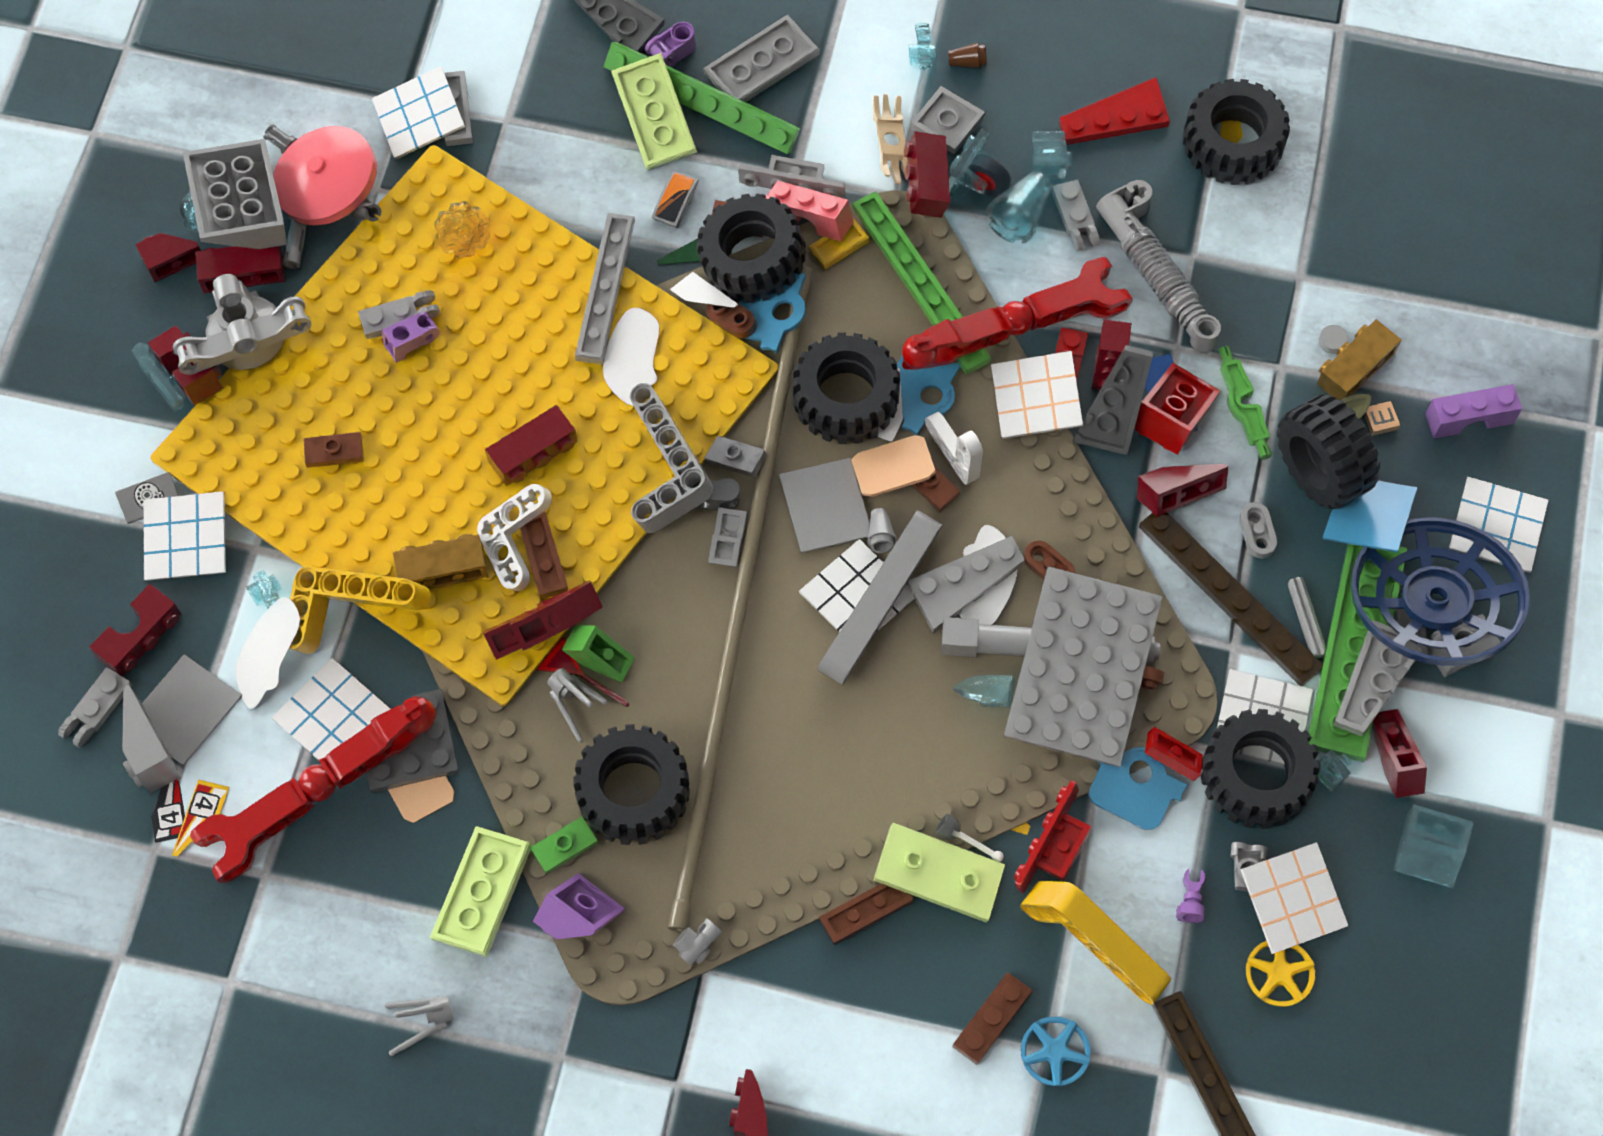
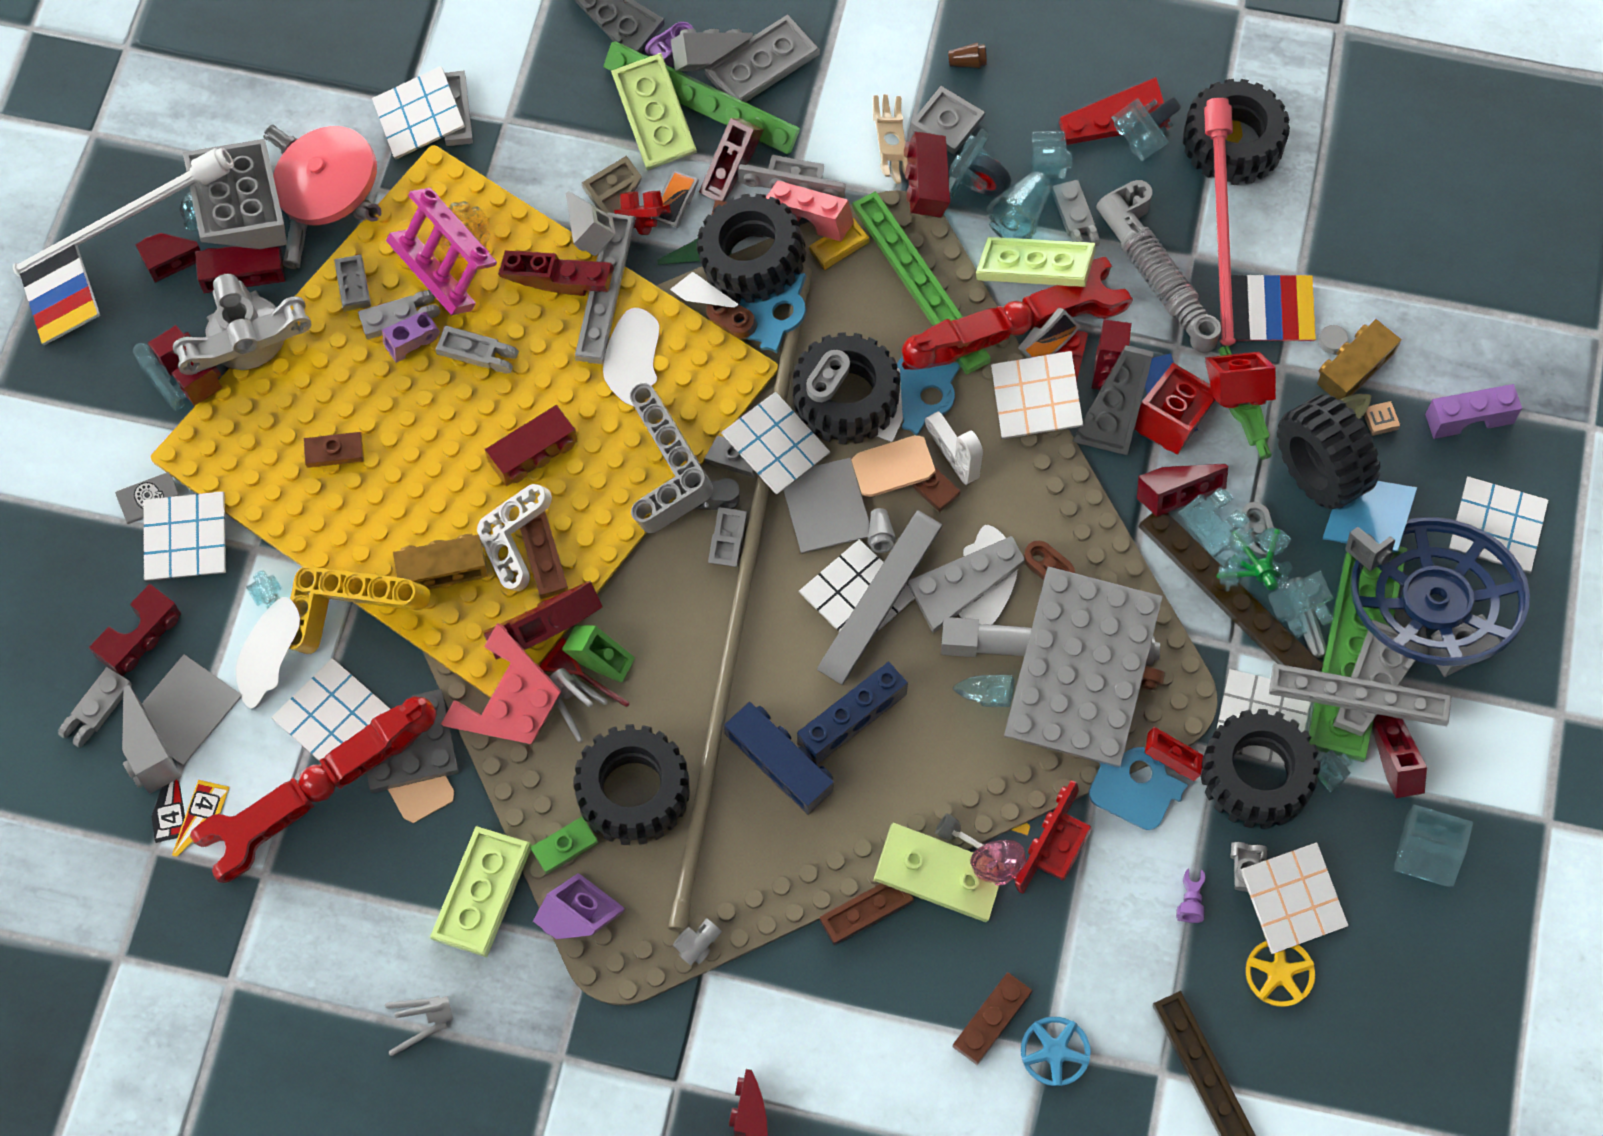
(57, 277): none -> flag
(352, 282): none -> flat silver plate
(422, 261): none -> dark pink fence
(475, 349): none -> light grey hinge
(519, 701): none -> coral wing
(556, 275): none -> dark red slope
(589, 225): none -> light grey slope
(608, 184): none -> dark tan wing
(652, 207): none -> red hips
(697, 50): none -> light grey slope
(734, 149): none -> slope
(775, 442): none -> white piece
(779, 757): none -> dark blue brick
(826, 377): none -> light grey plate
(852, 712): none -> dark blue brick
(922, 52): clear light blue plate -> none
(998, 861): none -> clear pink piece
(1036, 261): none -> yellowish green plate
(1051, 336): none -> slope
(1099, 934): yellow beam -> none
(1145, 125): none -> clear light blue plate
(1208, 524): none -> clear light blue plate
(1241, 379): none -> red slope
(1246, 564): none -> clear light blue plant
(1252, 304): none -> flag
(1300, 597): none -> clear light blue plate
(1360, 695): none -> light grey tile
(1367, 550): none -> dark grey bracket

